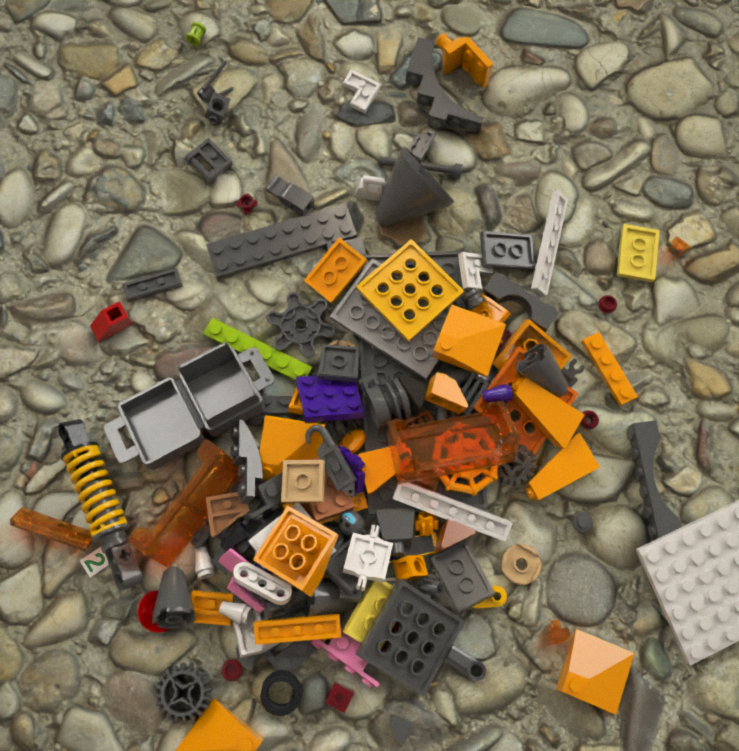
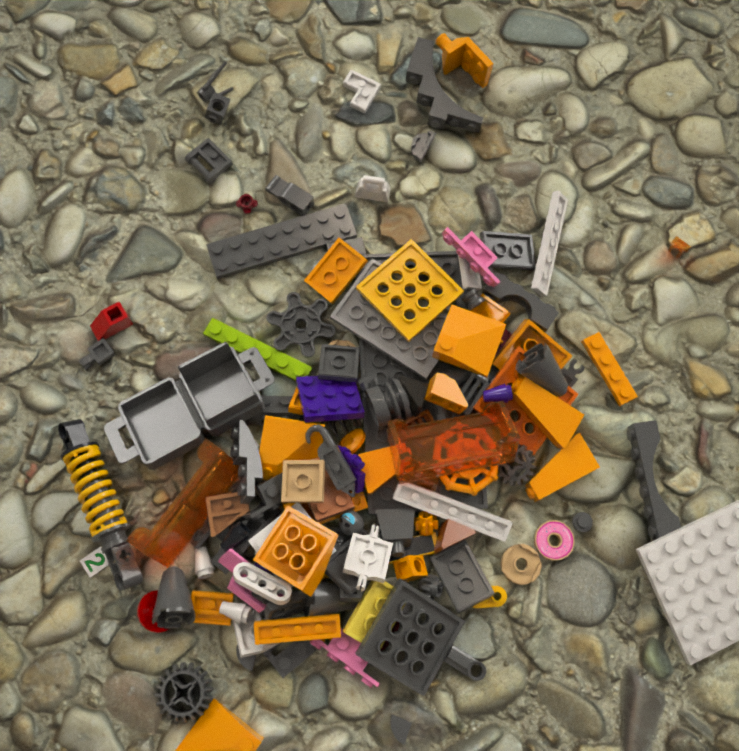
(52, 528): clear orange plate -> none
(99, 353): none -> dark grey plate
(152, 285): dark grey tile -> none
(196, 33): lime bush -> none
(232, 670): dark red plate -> none
(280, 709): black tyre -> none
(339, 696): dark red brick -> none
(410, 192): dark grey cone -> none
(454, 170): dark grey piece -> none
(475, 253): none -> bright pink bracket
(557, 634): clear orange tile -> none
(565, 537): none -> tile
(594, 420): dark red plate -> none
(595, 671): light orange slope -> none
(607, 304): dark red plate -> none
(638, 253): light yellow plate -> none

